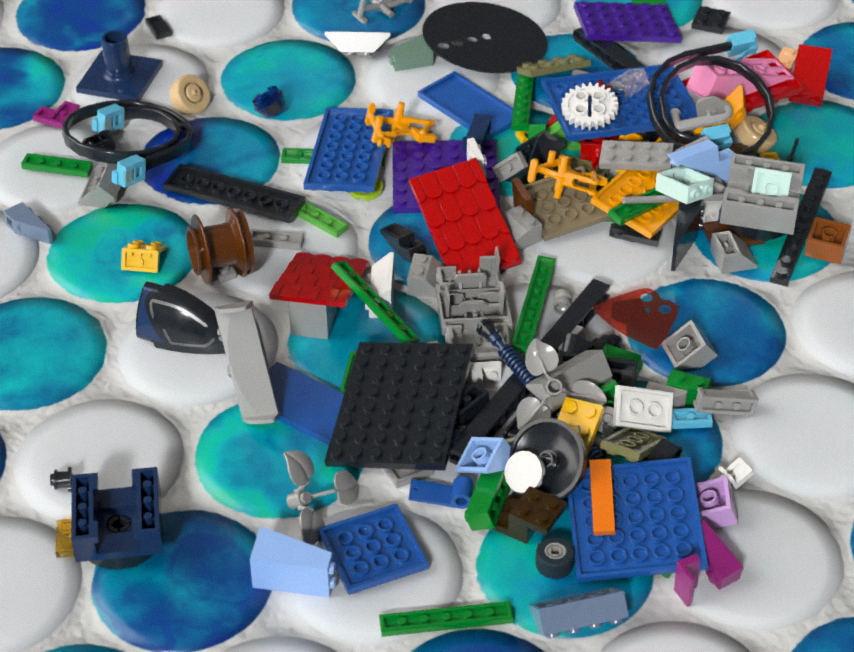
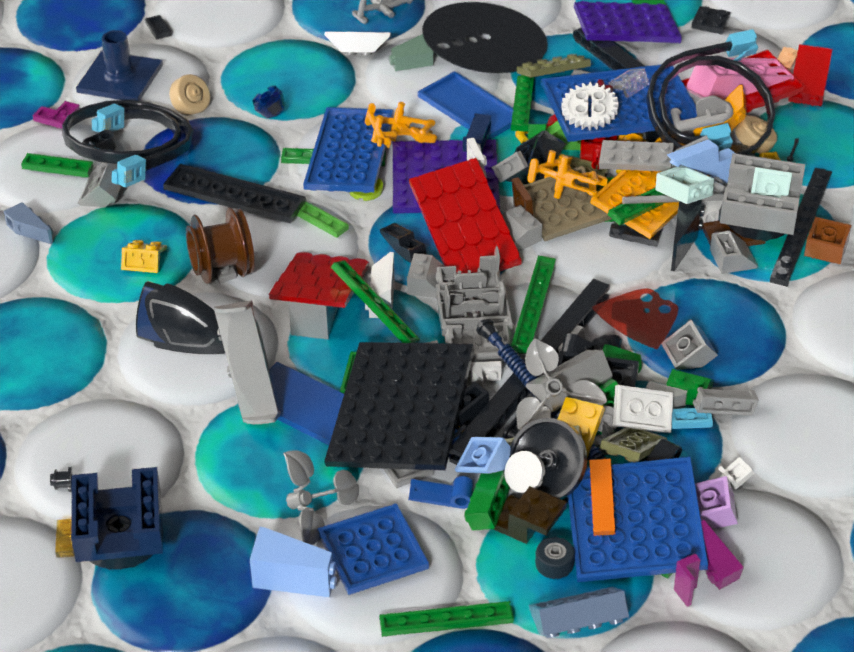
(277, 239): light grey tile -> none
(562, 301): light grey wheel -> none

